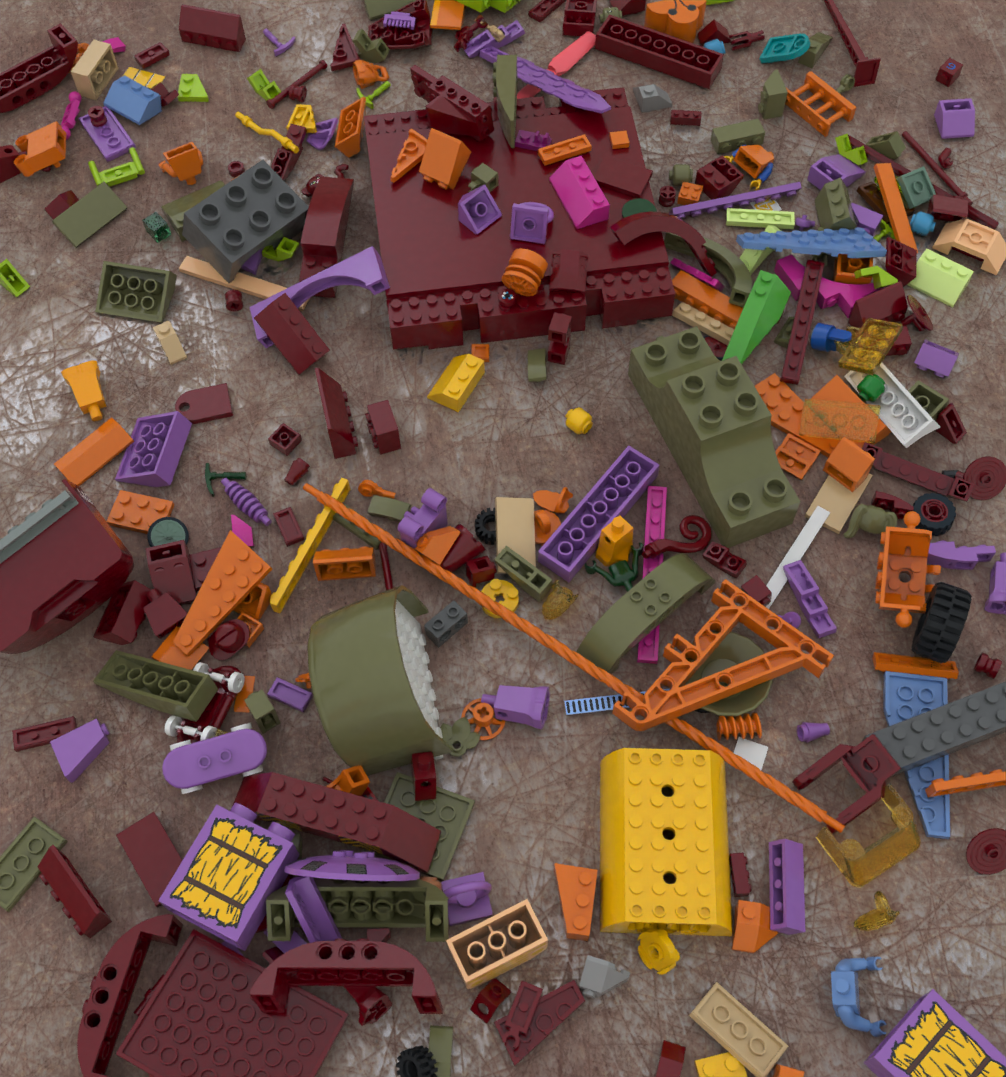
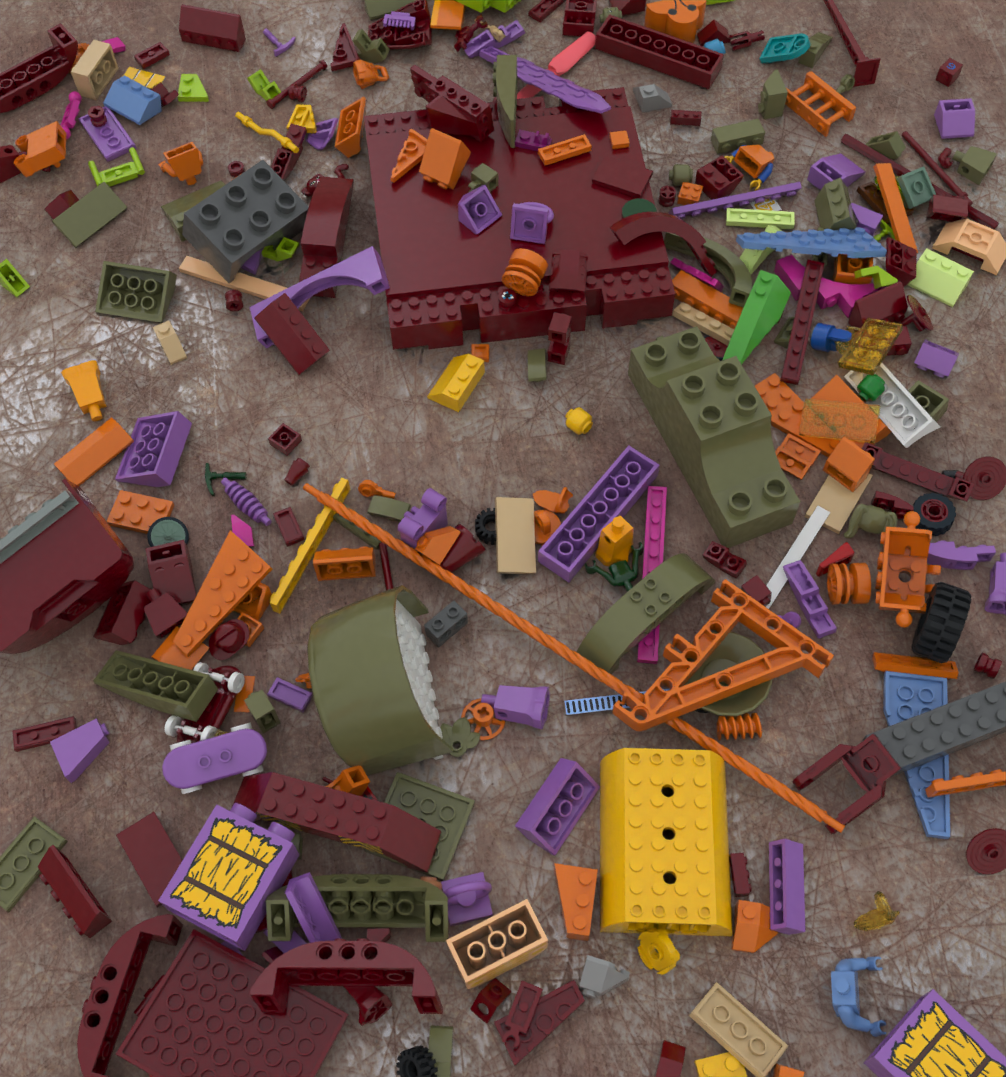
(156, 227): clear green brick -> none
(201, 564): dark red wing -> none
(205, 404): dark red tile -> none
(336, 415): dark red slope -> none
(346, 866): medium lavender dish -> none
(377, 92): lime piece -> none
(383, 427): dark red brick -> none
(423, 770): dark red torso -> none
(480, 570): dark red brick -> none
(501, 588): yellow plate -> none
(524, 574): olive slope -> none
(557, 806): none -> medium lavender slope
(558, 601): clear yellow piece -> none
(580, 193): dark pink slope -> none
(660, 546): dark red plant -> none
(751, 751): white sticker -> none
(803, 222): medium lavender piece -> none
(811, 731): medium lavender cone -> none
(842, 555): none -> red slope
(849, 583): none -> orange wheel
(855, 155): lime slope -> none
(866, 864): clear yellow windscreen -> none
(922, 223): dark azure head -> none
(950, 424): dark red slope -> none
(975, 163): none -> olive torso

